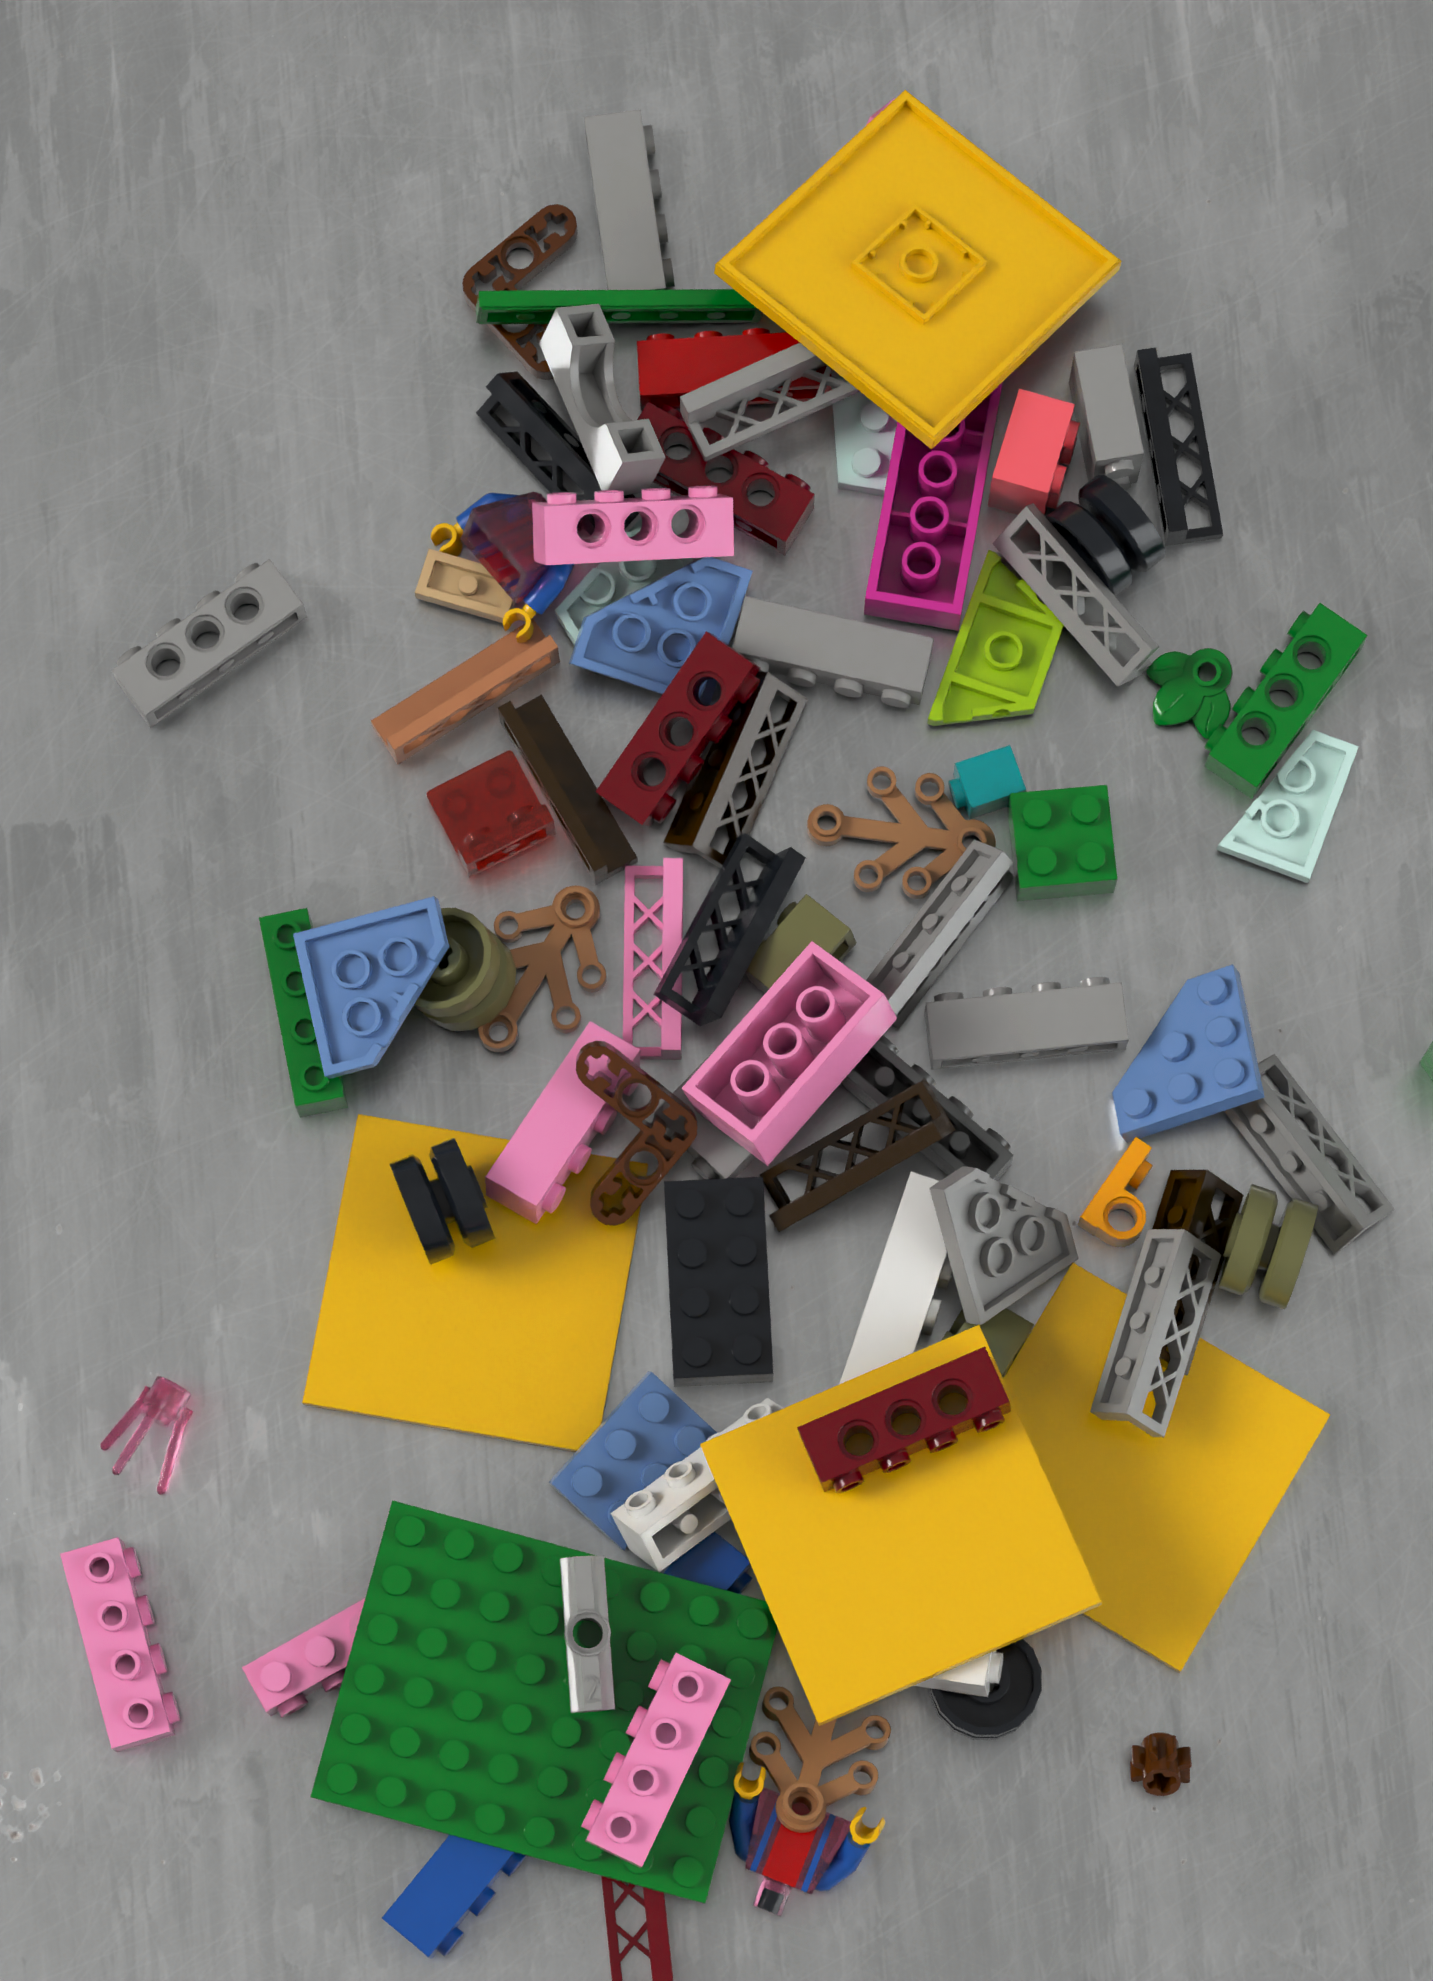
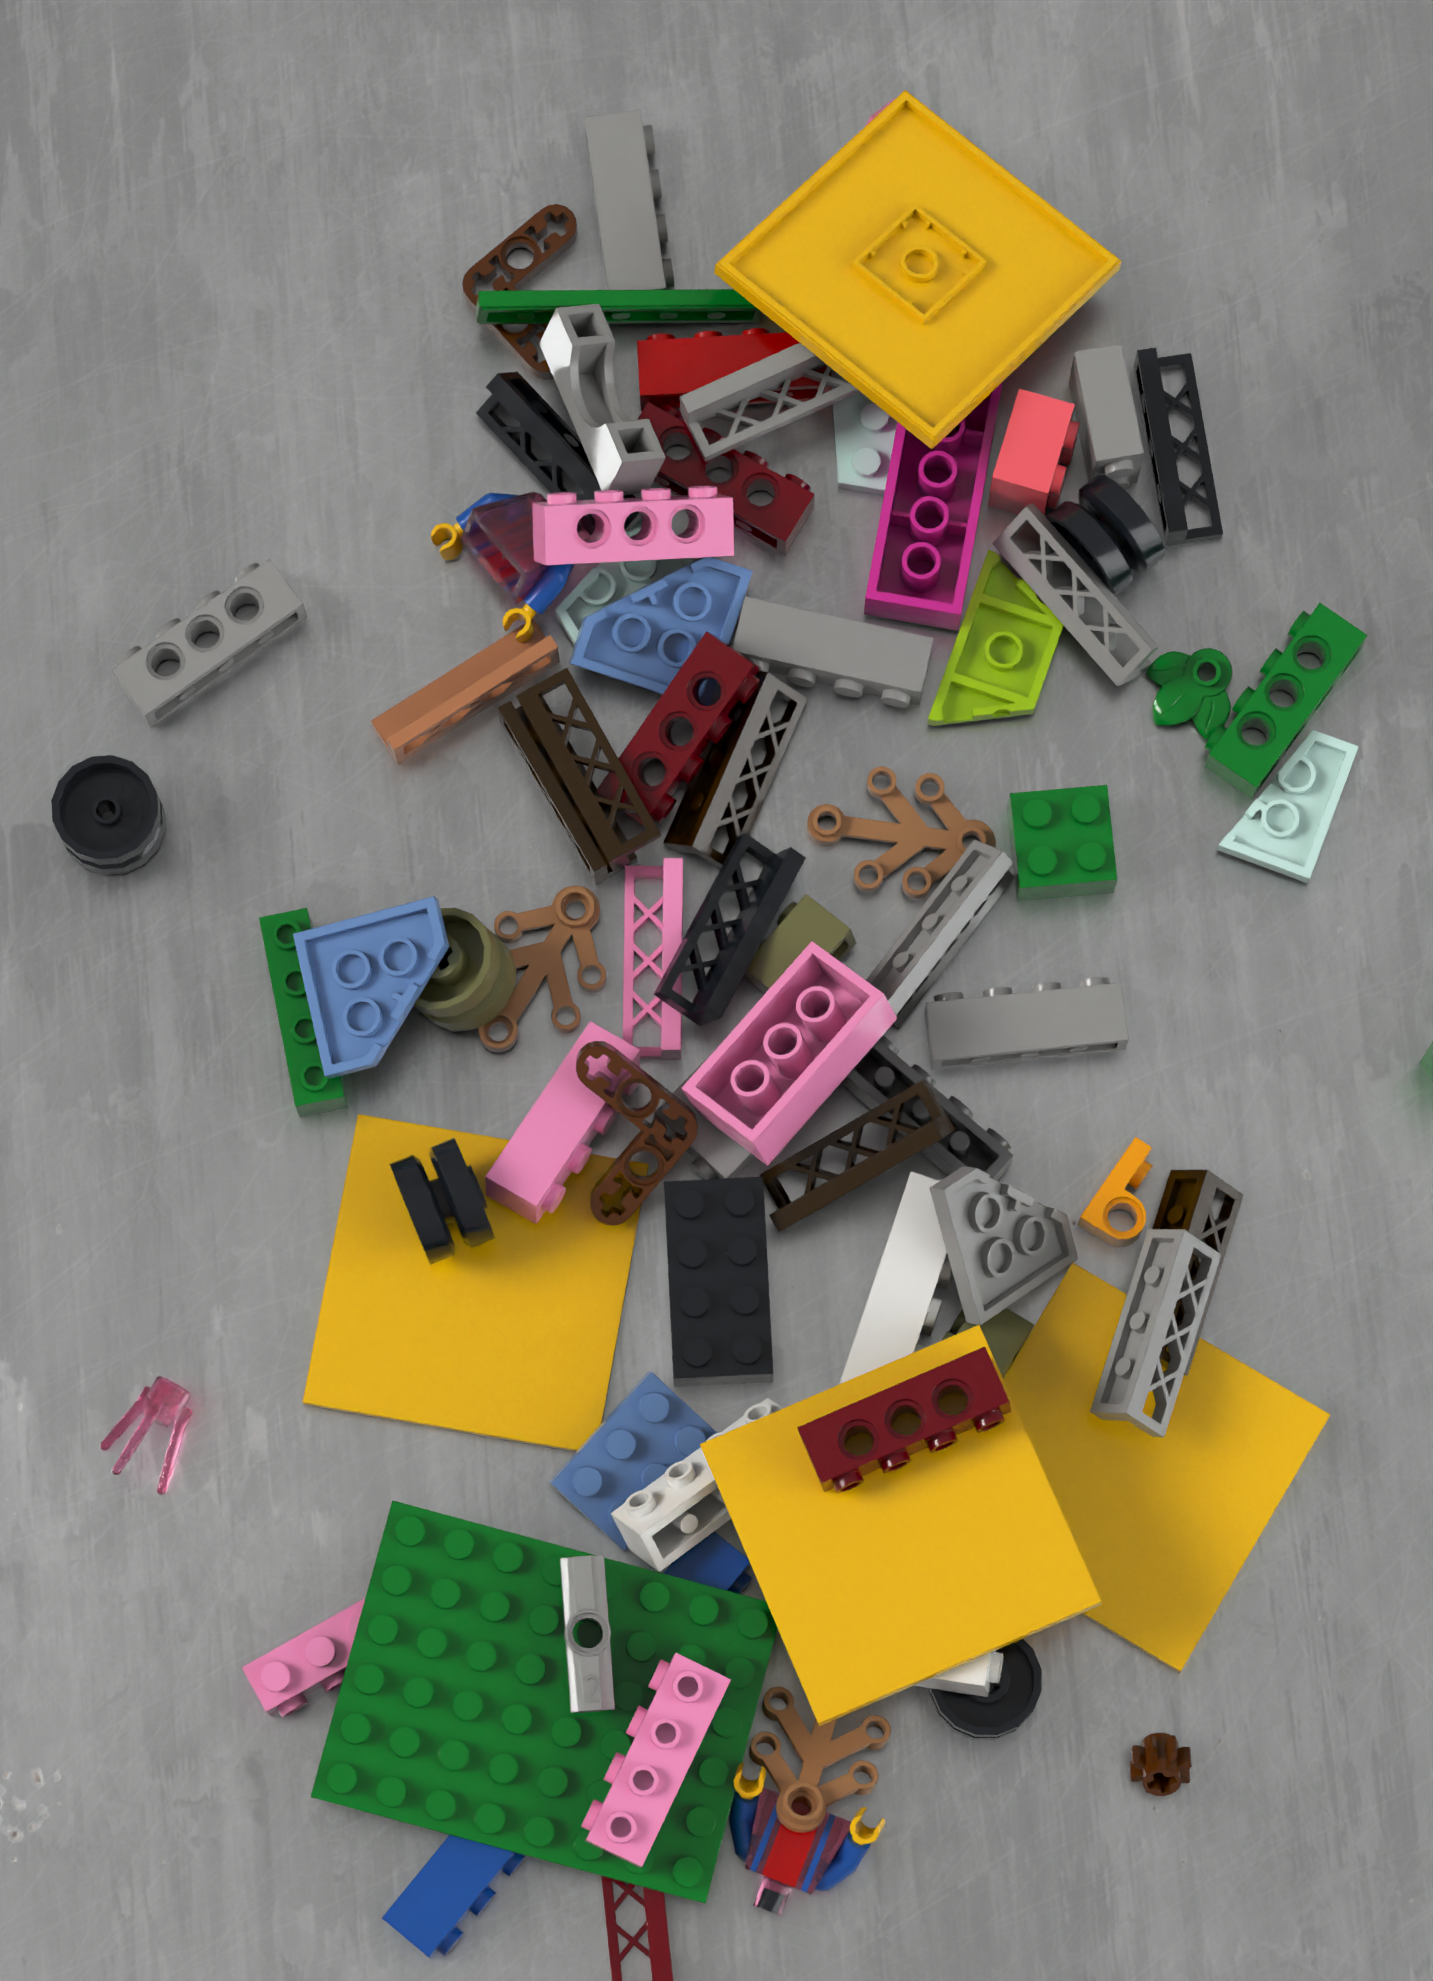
(112, 843): none -> black wheel
(119, 1644): bright pink brick -> none
(462, 586): tan plate -> none
(491, 813): clear red bracket -> none
(572, 777): none -> dark brown fence
(986, 782): teal brick -> none
(1193, 1061): medium blue plate -> none
(1266, 1246): olive wheel -> none
(1300, 1162): light grey fence -> none

